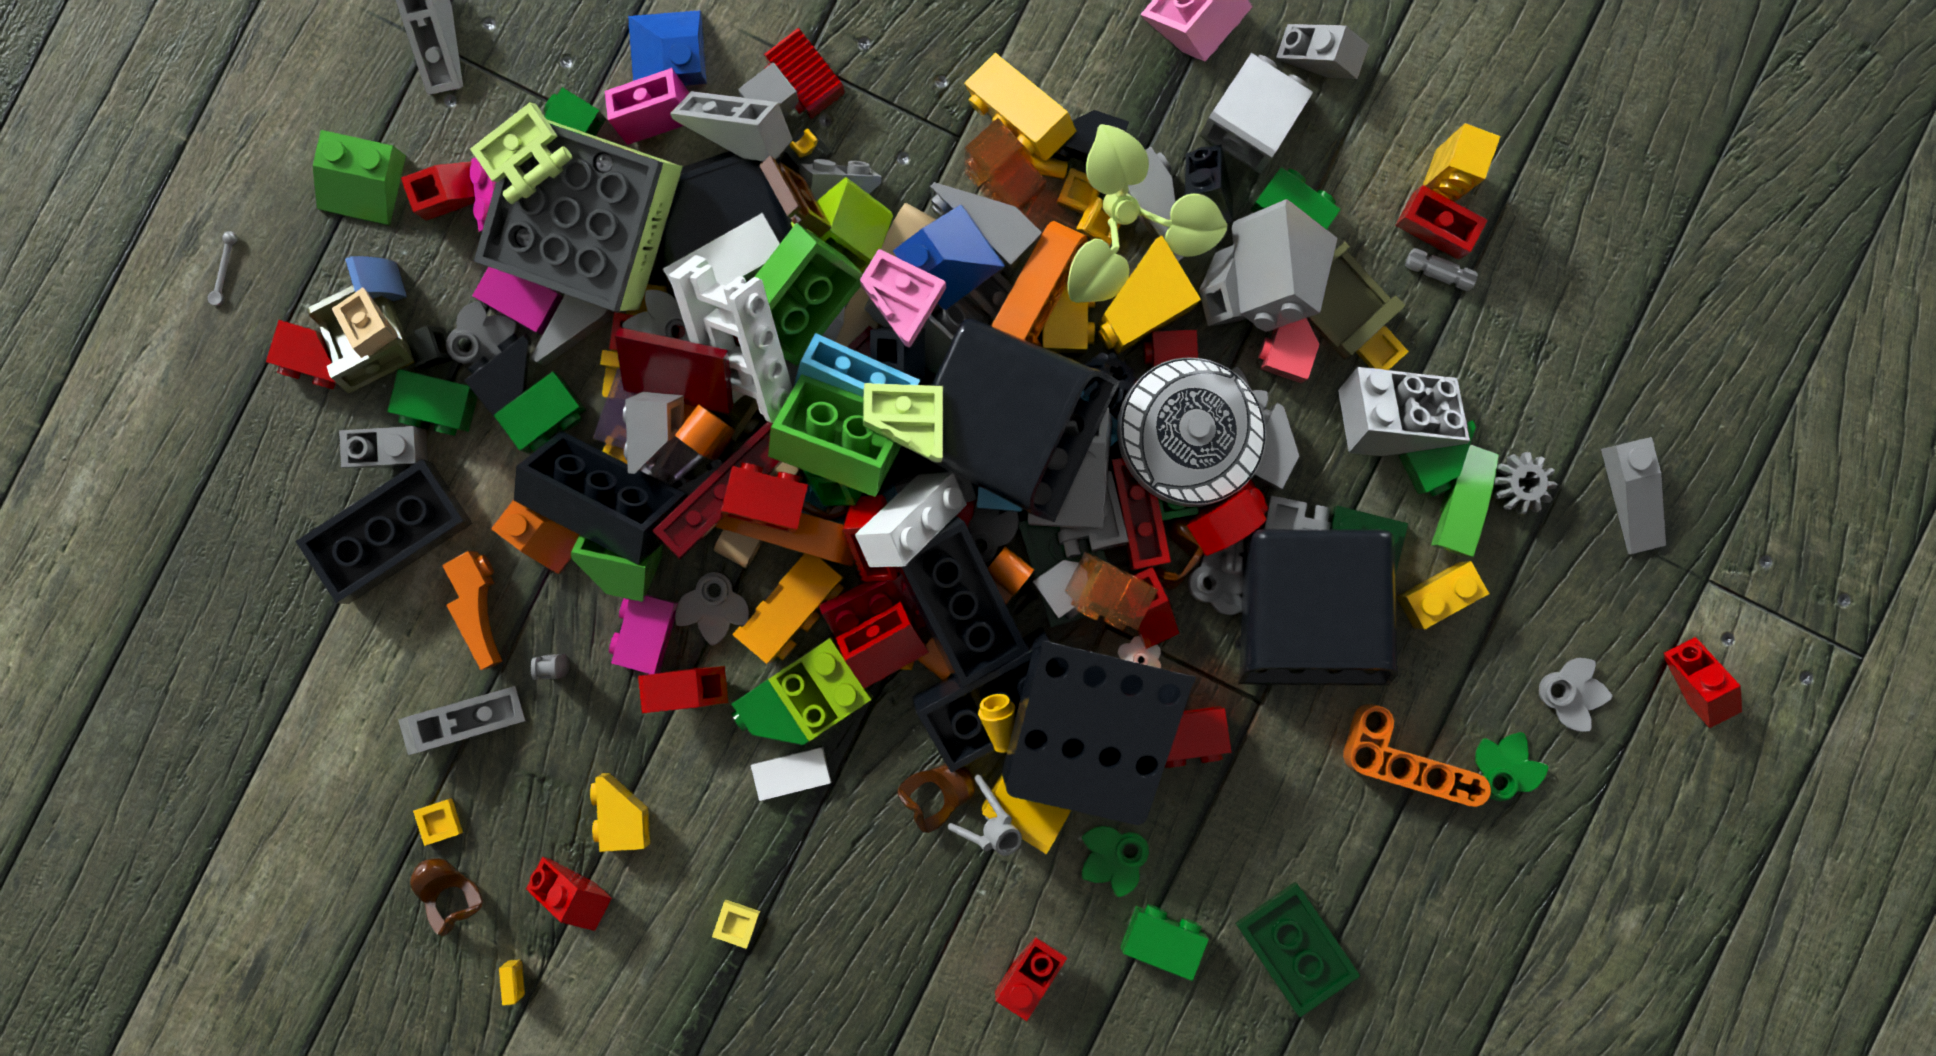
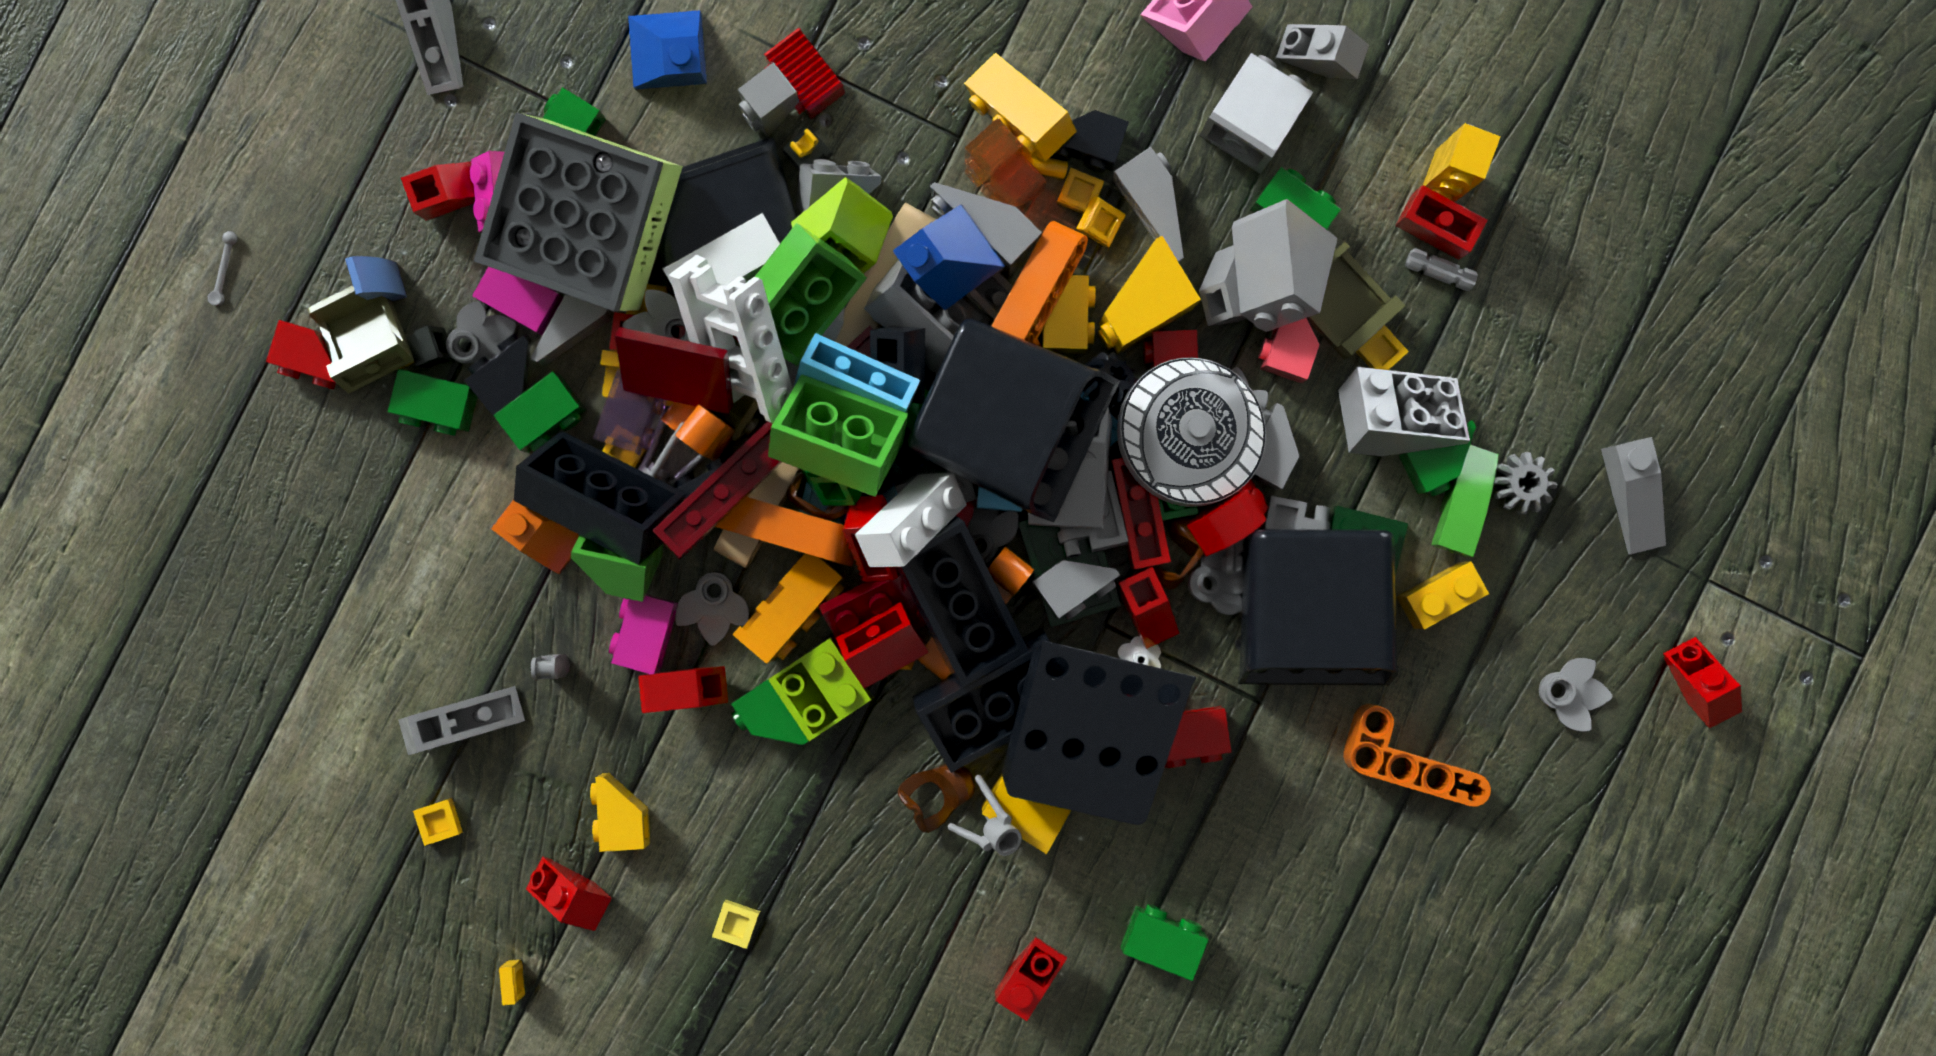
(357, 177): bright green slope -> none
(364, 323): tan slope -> none
(383, 447): light grey slope -> none
(383, 532): black brick -> none
(430, 880): reddish brown piece -> none
(471, 580): orange slope -> none
(513, 144): yellowish green plate -> none
(645, 105): dark pink brick -> none
(650, 427): light grey slope -> none
(741, 125): light grey slope -> none
(764, 498): red brick -> none
(791, 773): white tile -> none
(795, 197): reddish brown plate -> none
(902, 293): bright pink wing -> none
(907, 416): yellowish green wing -> none
(998, 719): yellow cone -> none
(1108, 860): green plate -> none
(1110, 592): clear orange brick -> none
(1111, 166): yellowish green plant -> none
(1208, 176): black slope -> none
(1297, 949): dark green plate -> none
(1512, 763): green plate -> none

